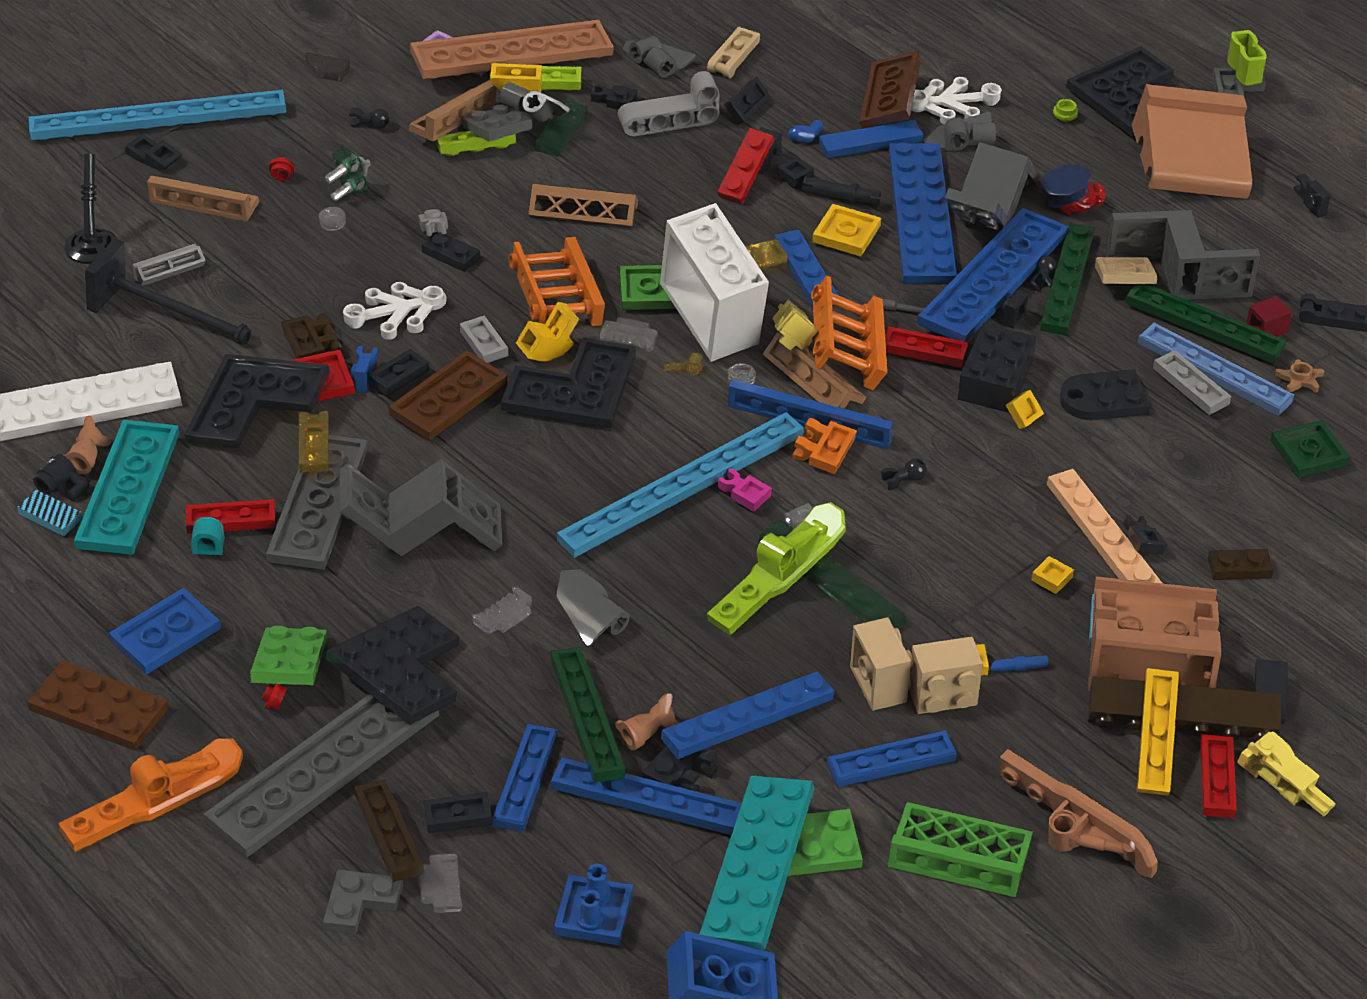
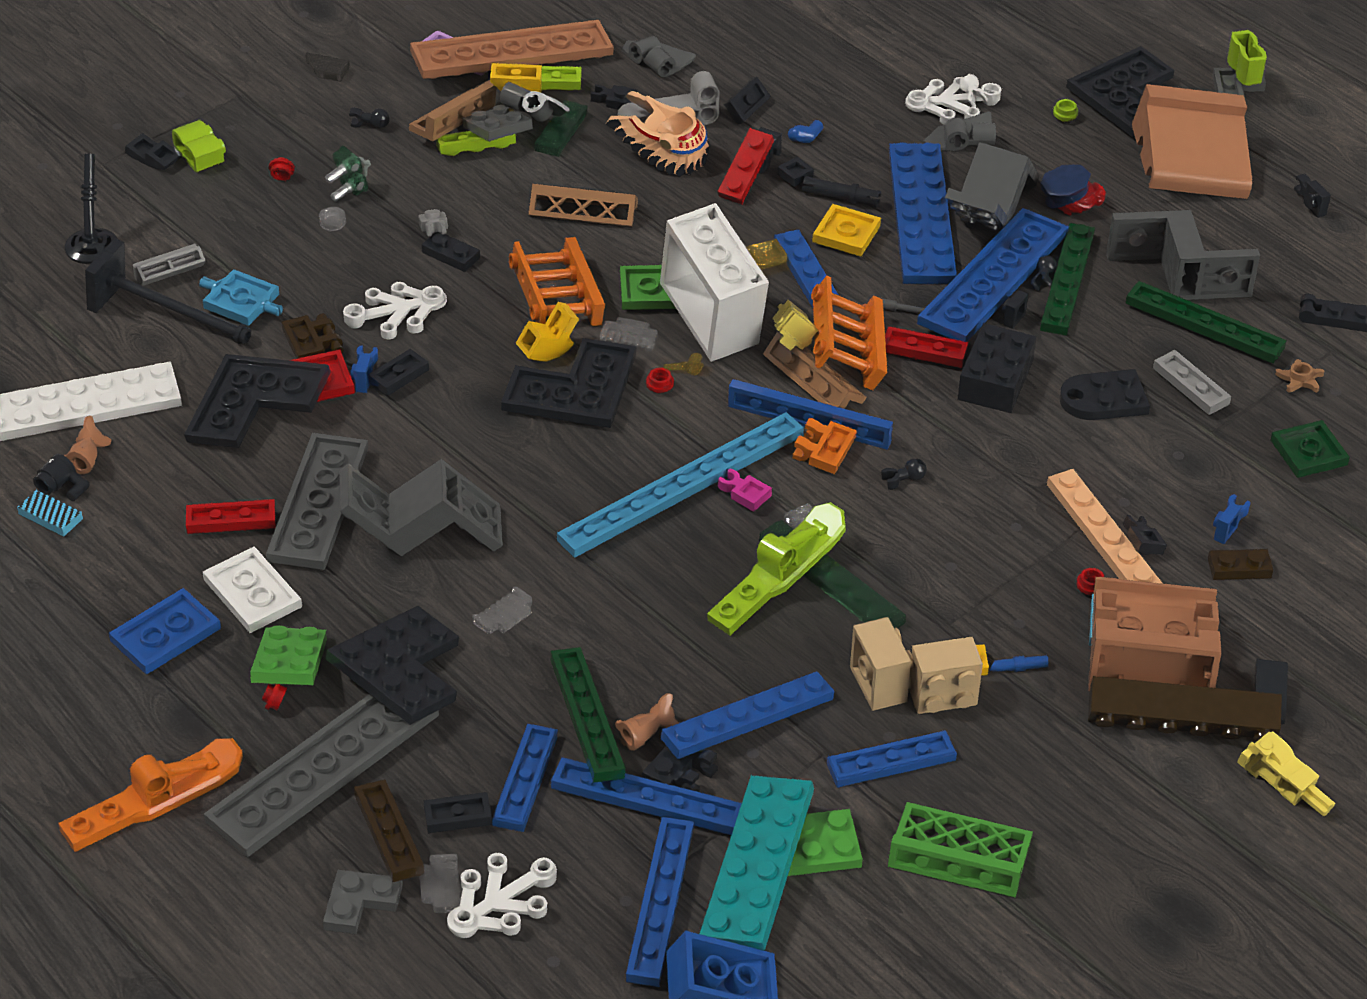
(98, 705): reddish brown plate -> none
(127, 487): teal plate -> none
(156, 115): dark azure plate -> none
(198, 145): none -> lime brick
(201, 198): medium nougat fence -> none
(207, 536): teal plate -> none
(240, 297): none -> dark azure plate
(252, 589): none -> white plate
(314, 442): clear yellow plate -> none
(448, 395): reddish brown plate -> none
(484, 339): light grey plate -> none
(500, 900): none -> white plant
(589, 606): dark grey panel -> none
(594, 907): blue plate -> none
(660, 380): none -> red plate
(660, 902): none -> blue plate
(668, 137): none -> light nougat piece
(733, 52): tan plate -> none
(742, 372): clear tile -> none
(870, 138): blue tile -> none
(890, 90): reddish brown plate -> none
(970, 84): none -> white arm
(1024, 409): yellow plate -> none
(1052, 574): yellow plate -> none
(1082, 818): nougat piece -> none
(1086, 580): none -> red plate
(1125, 270): tan tile -> none
(1157, 732): yellow plate -> none
(1218, 776): red plate -> none
(1219, 369): medium blue tile -> none
(1227, 521): none -> blue plate
(1270, 316): dark red brick -> none

